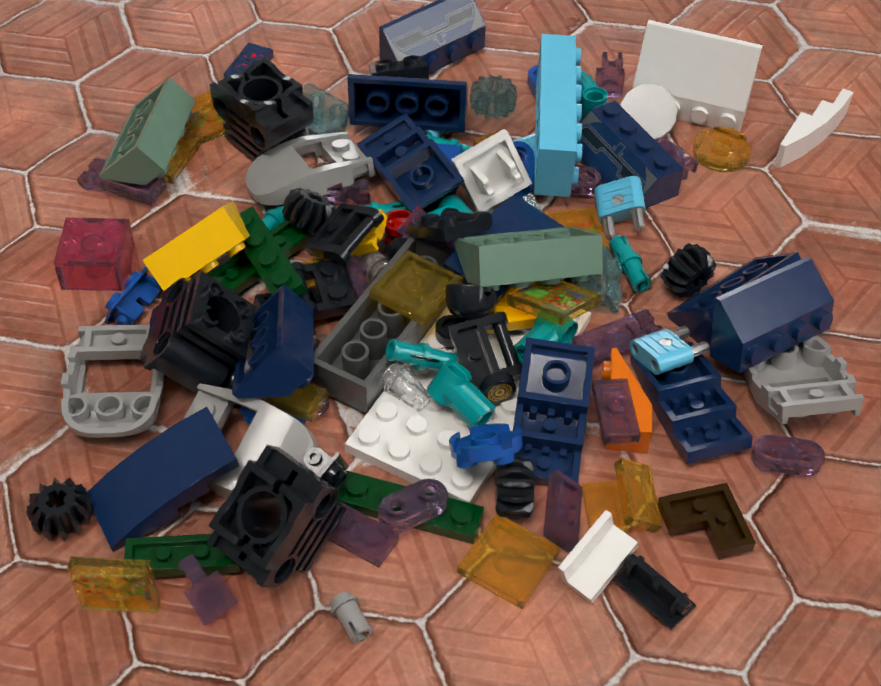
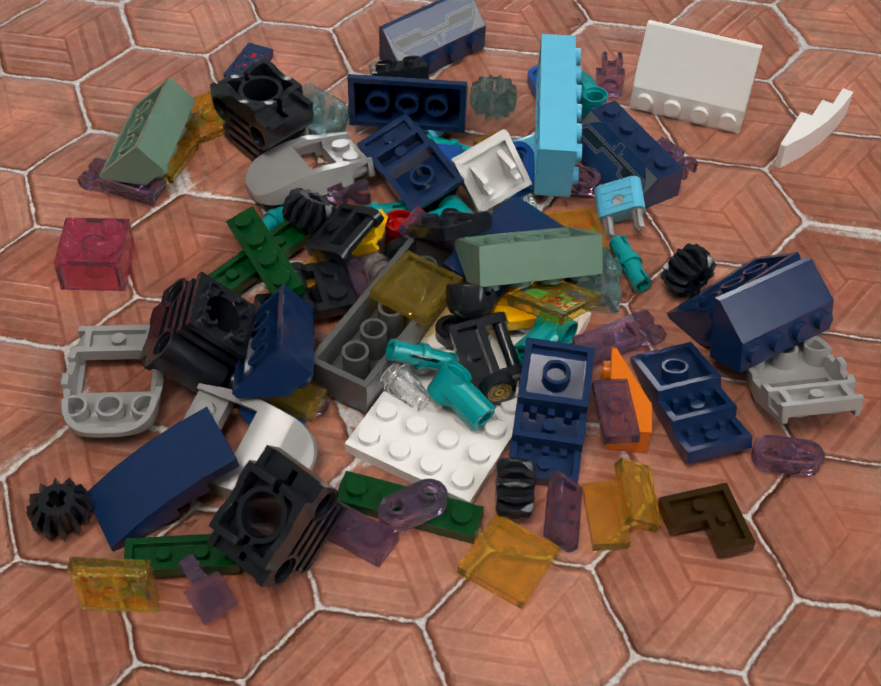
(124, 306): blue hinge -> none
(199, 247): yellow slope -> none
(327, 467): hinge -> none
(345, 608): light grey pin -> none
(486, 443): blue plate -> none
(597, 558): white panel -> none
(652, 108): tile -> none
(654, 591): black hinge -> none
(666, 350): medium azure piece -> none
(722, 149): clear yellow tile -> none

